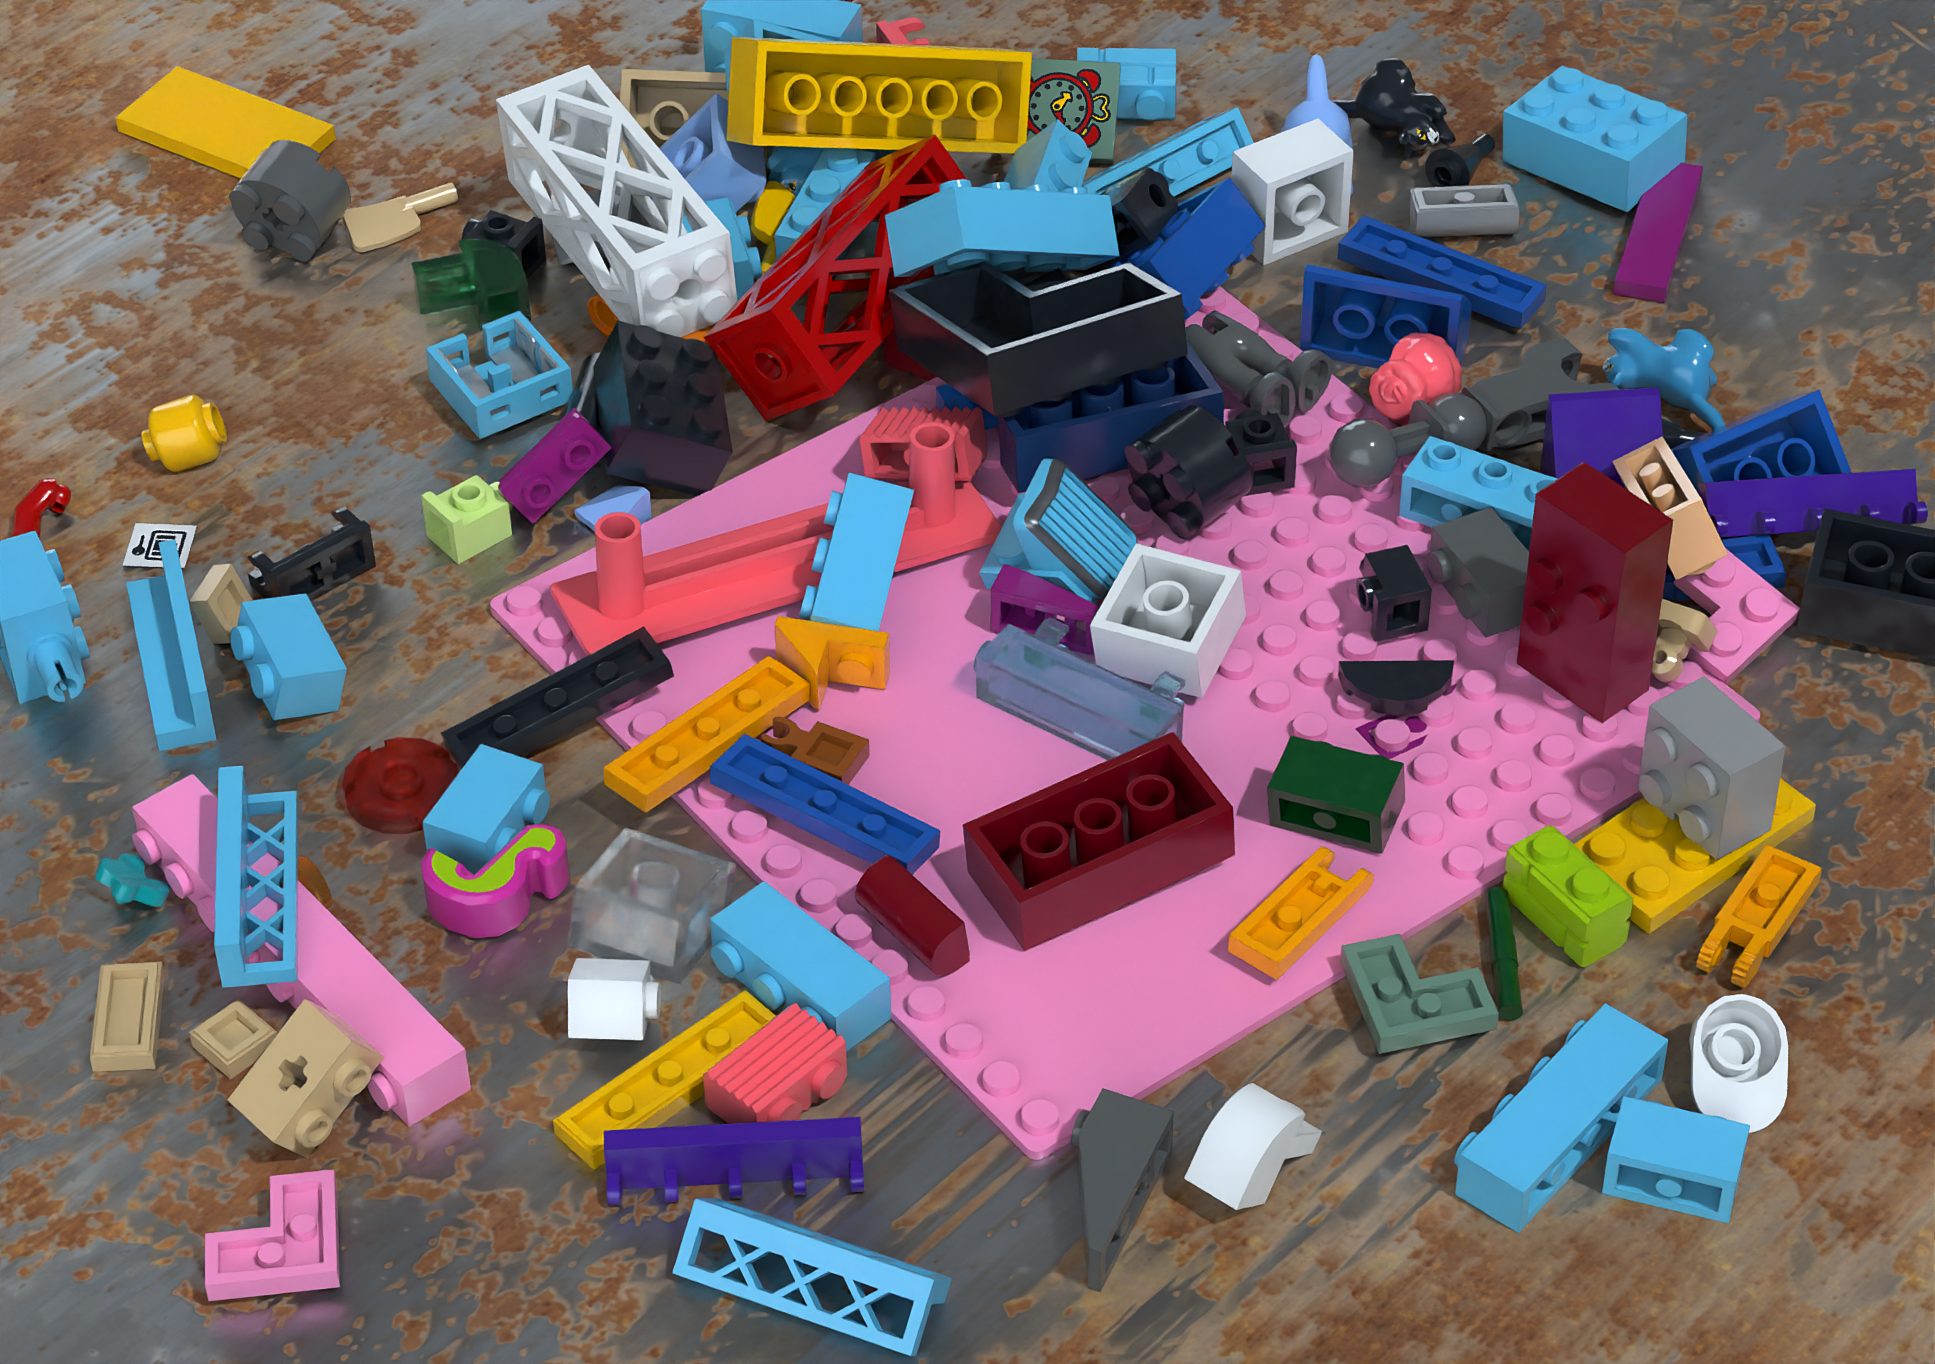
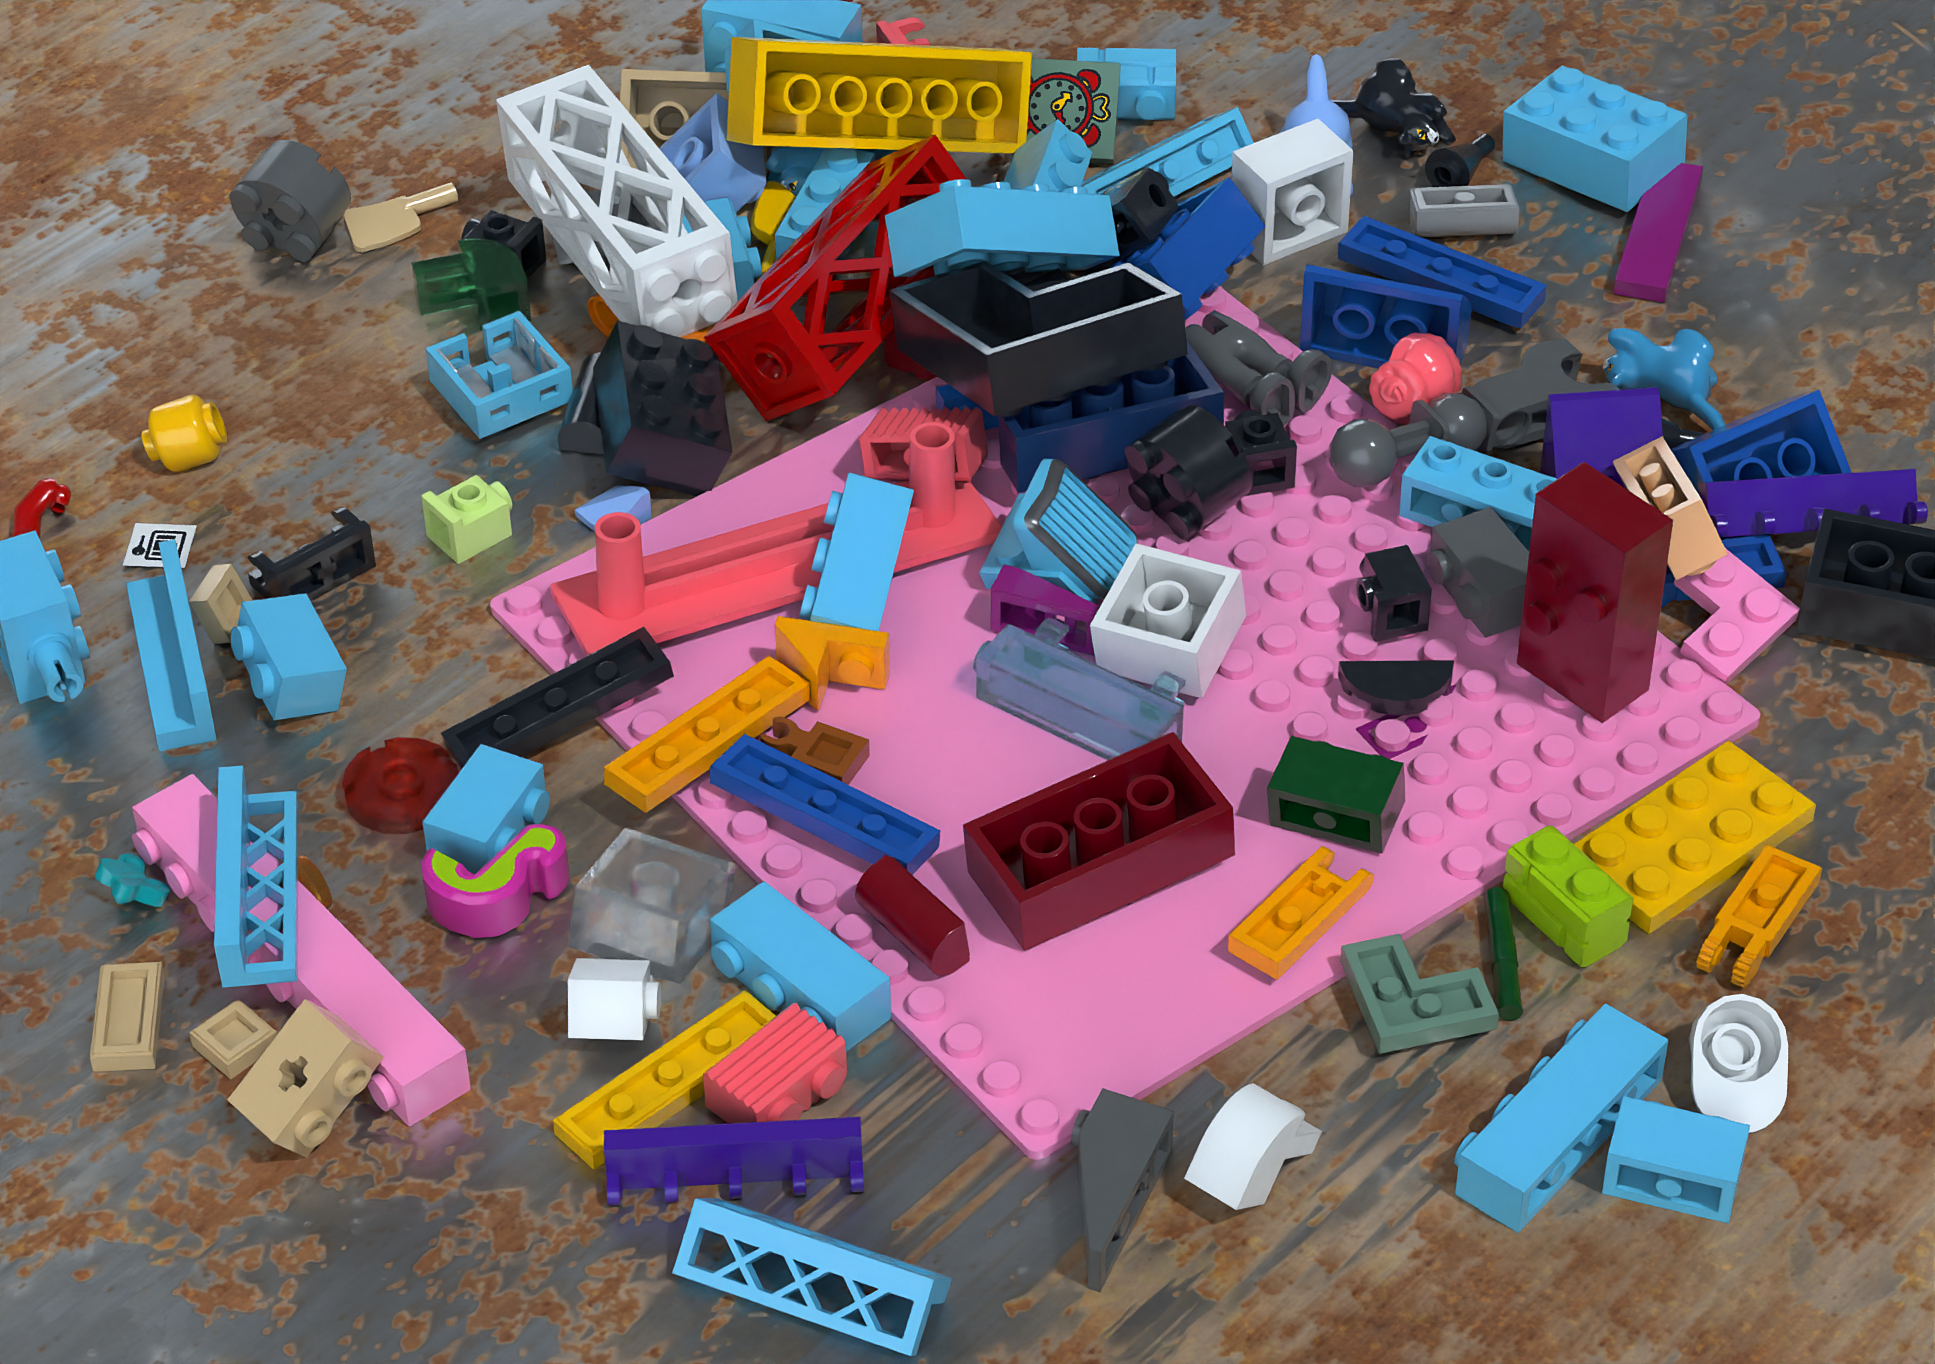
(216, 122): yellow tile -> none
(288, 1256): bright pink plate -> none
(553, 465): magenta bracket -> none
(1677, 631): tan piece -> none
(1710, 767): light grey piece -> none

